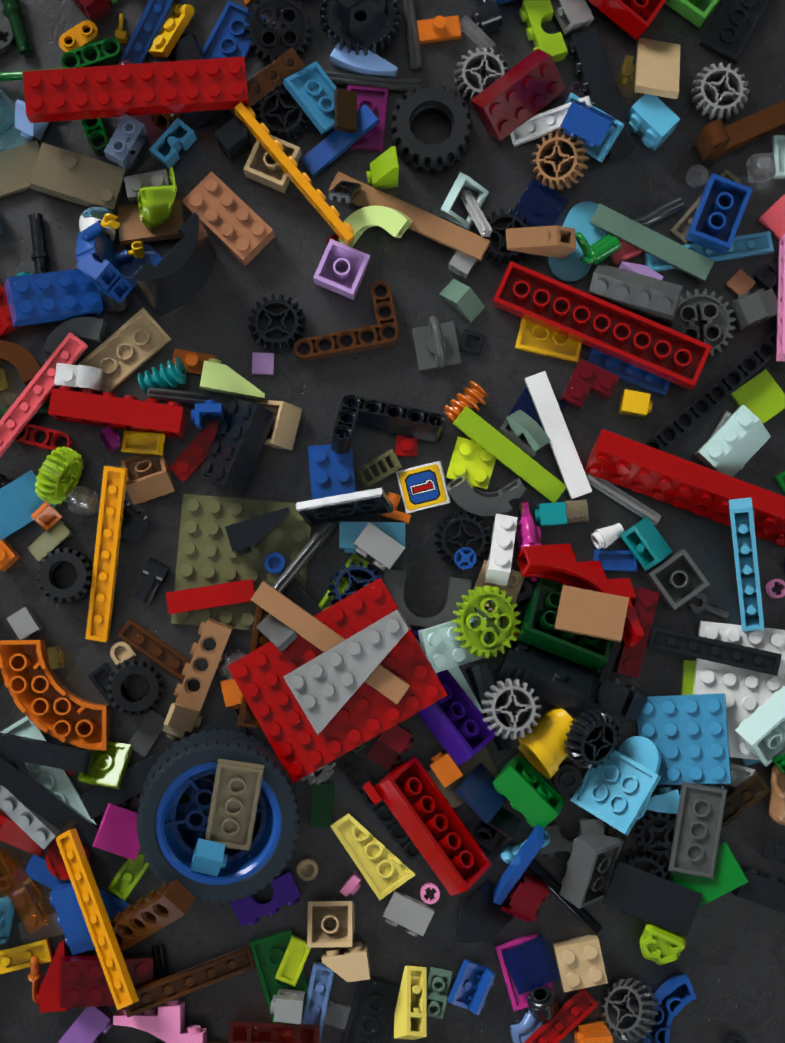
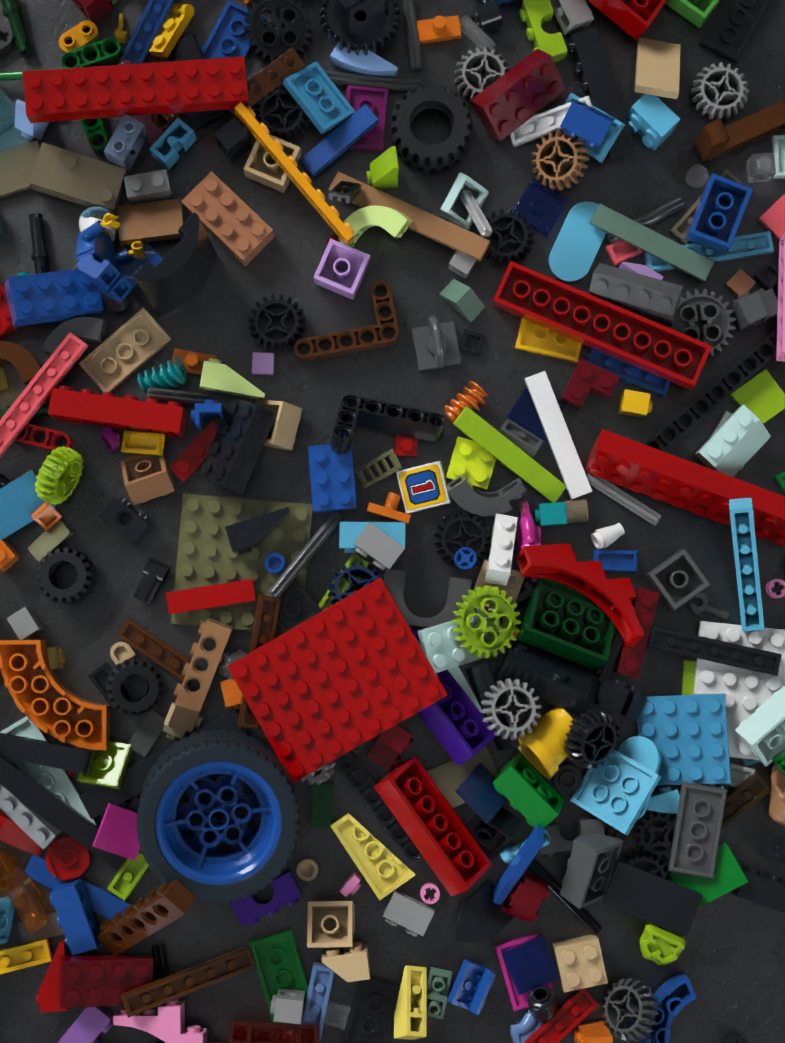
(35, 974): orange piece -> none
(78, 376): white brick -> none
(83, 501): clear head -> none
(96, 919): light orange plate -> none
(106, 553): light orange plate -> none
(156, 202): lime piece -> none
(208, 857): dark azure brick -> none
(234, 803): dark tan tile -> none
(276, 632): dark grey tile -> none
(293, 961): neon yellow tile -> none
(322, 636): medium nougat tile -> none
(335, 675): light grey wing -> none
(345, 110): dark brown tile -> none
(345, 507): black tile -> none
(371, 792): red tile -> none
(445, 768): orange brick -> none
(534, 434): sand green slope -> none
(542, 240): medium nougat slope -> none
(591, 613): medium nougat tile -> none
(599, 250): green piece -> none
(627, 69): clear yellow plate -> none
(646, 543): teal brick -> none

